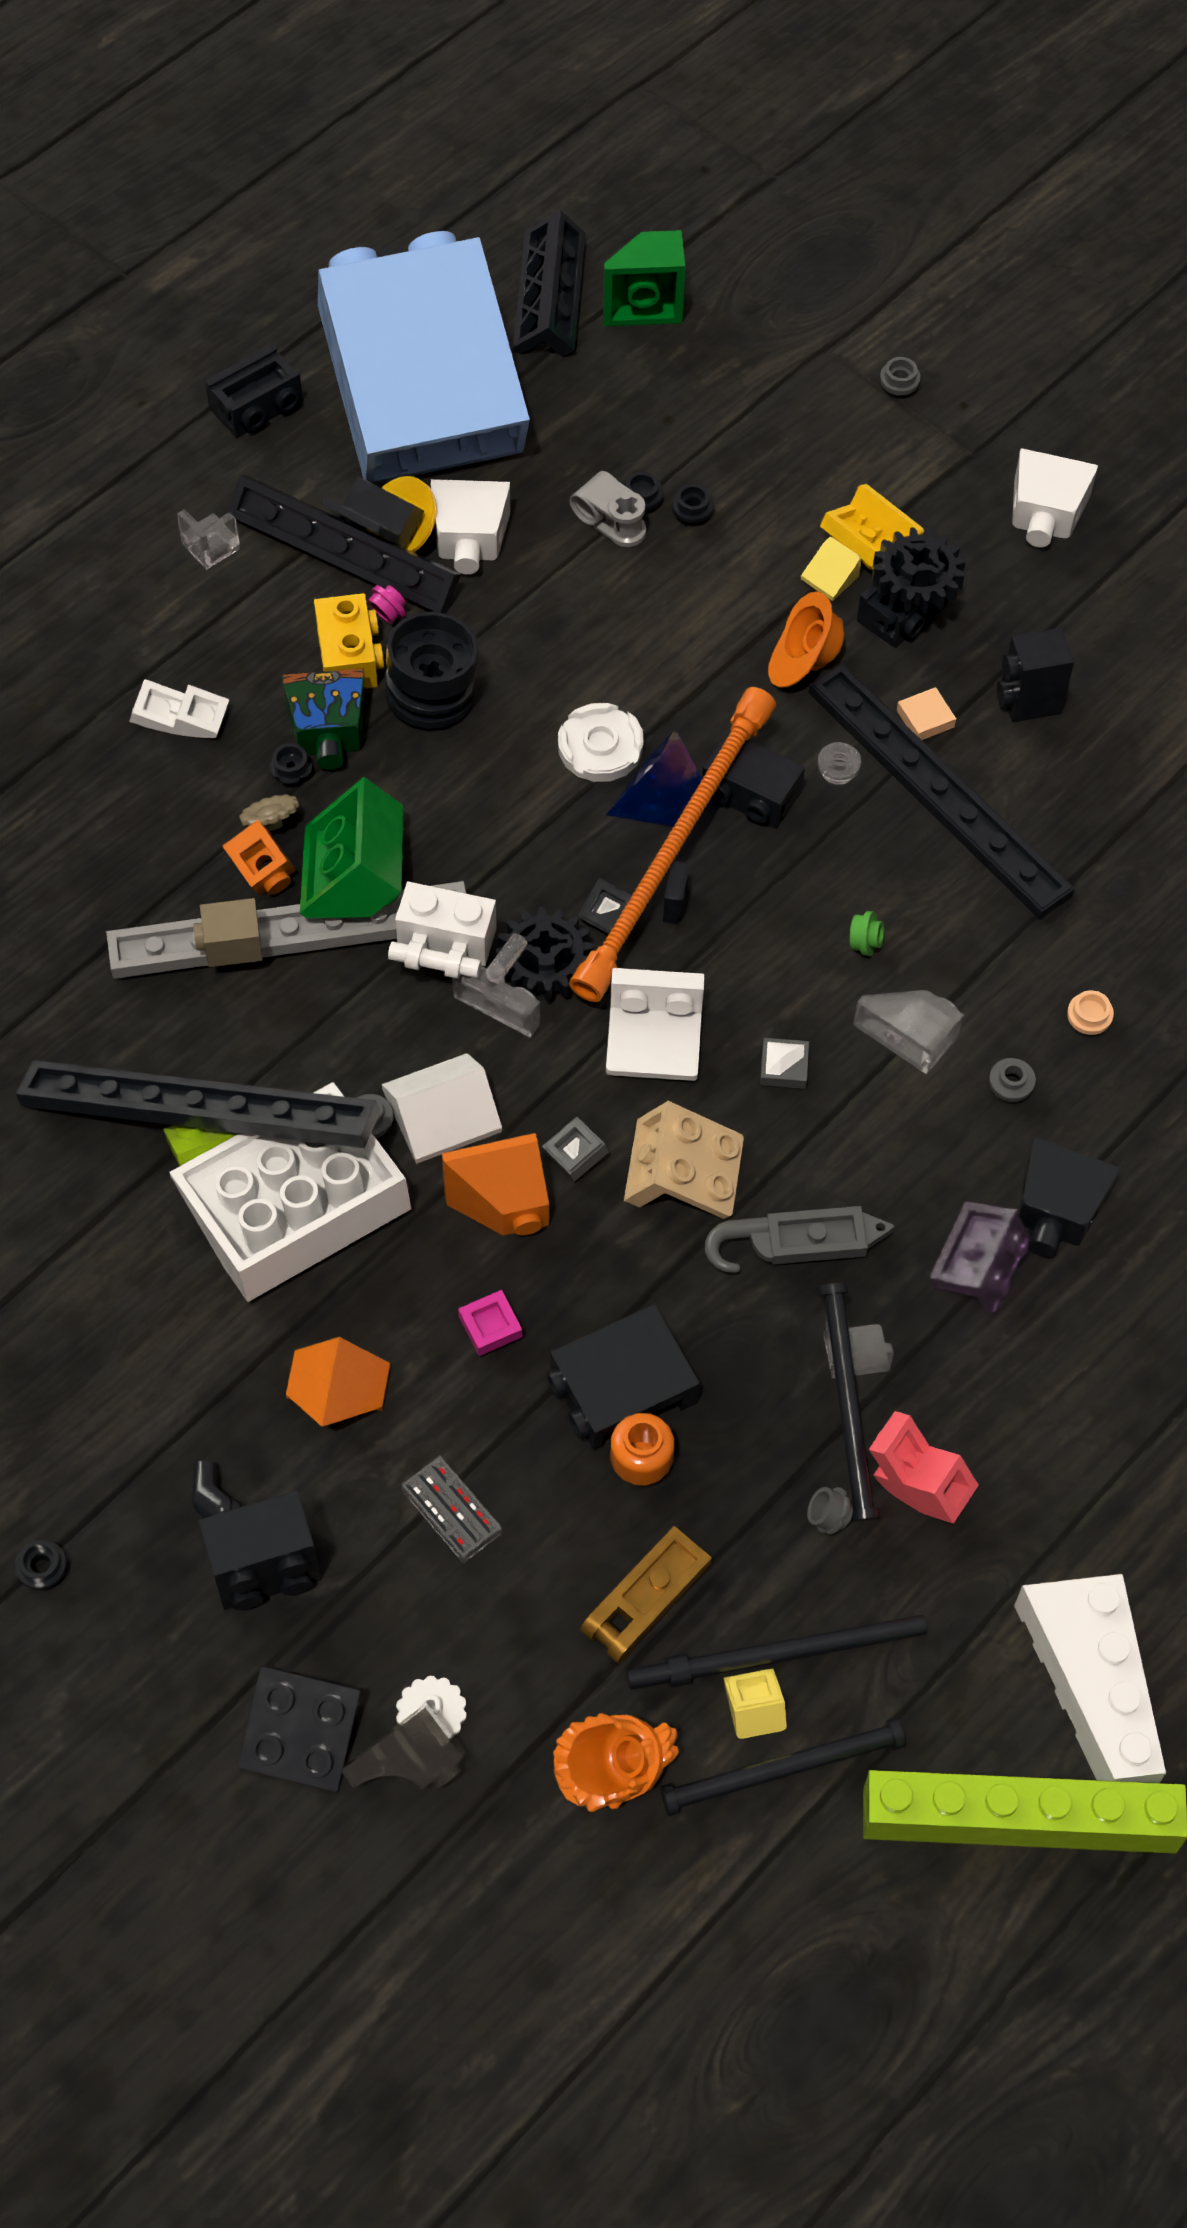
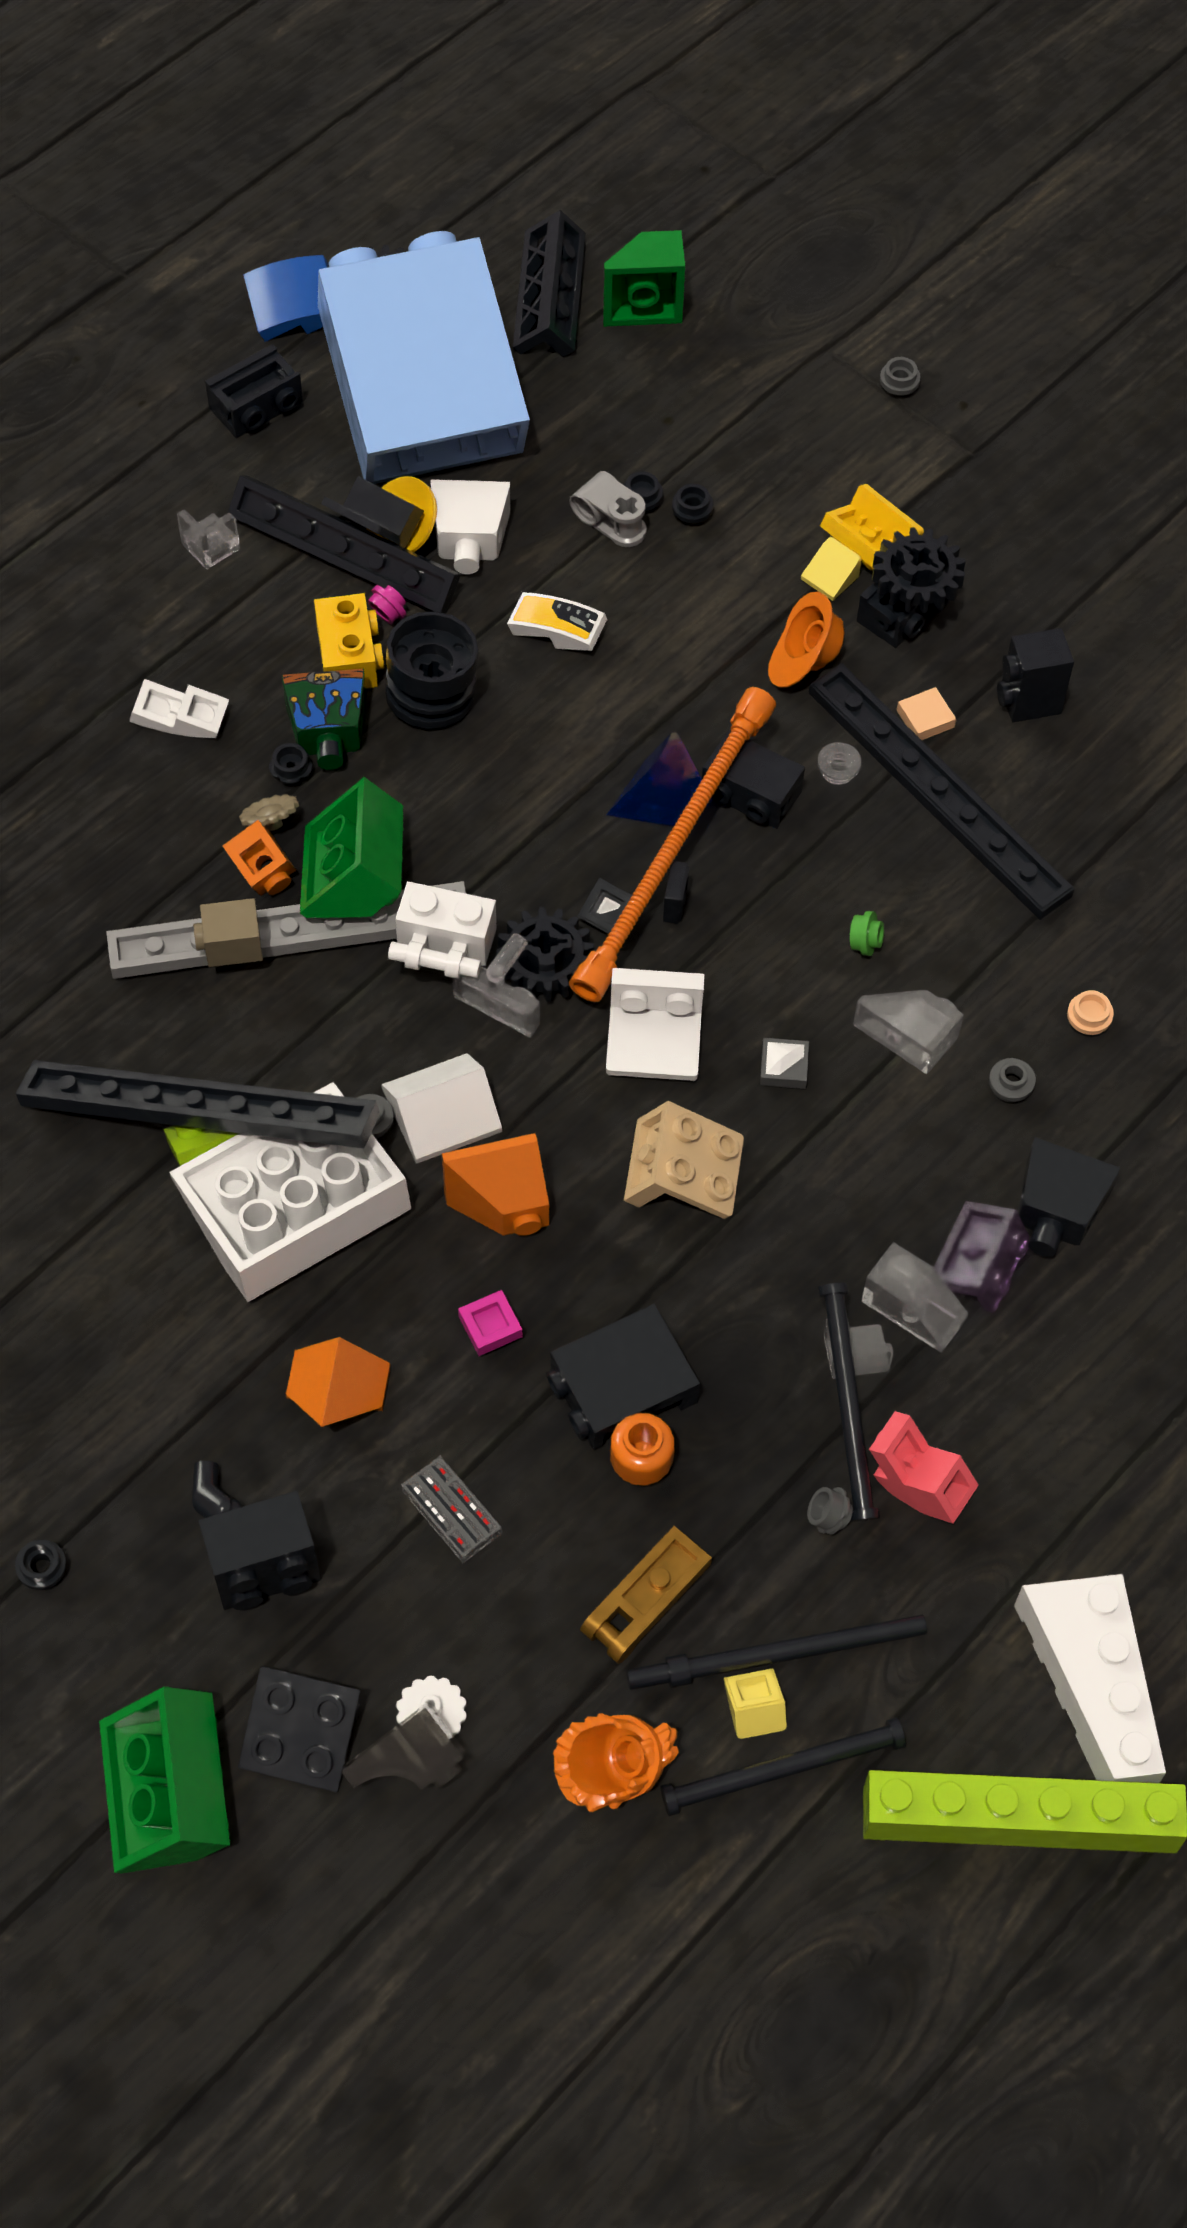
(164, 1780): none -> green slope
(286, 295): none -> blue slope
(564, 621): none -> slope
(575, 1149): dark grey tile -> none
(612, 745): white tile -> none
(800, 1236): dark grey plate -> none
(914, 1297): none -> clear slope
(1050, 495): white torso -> none

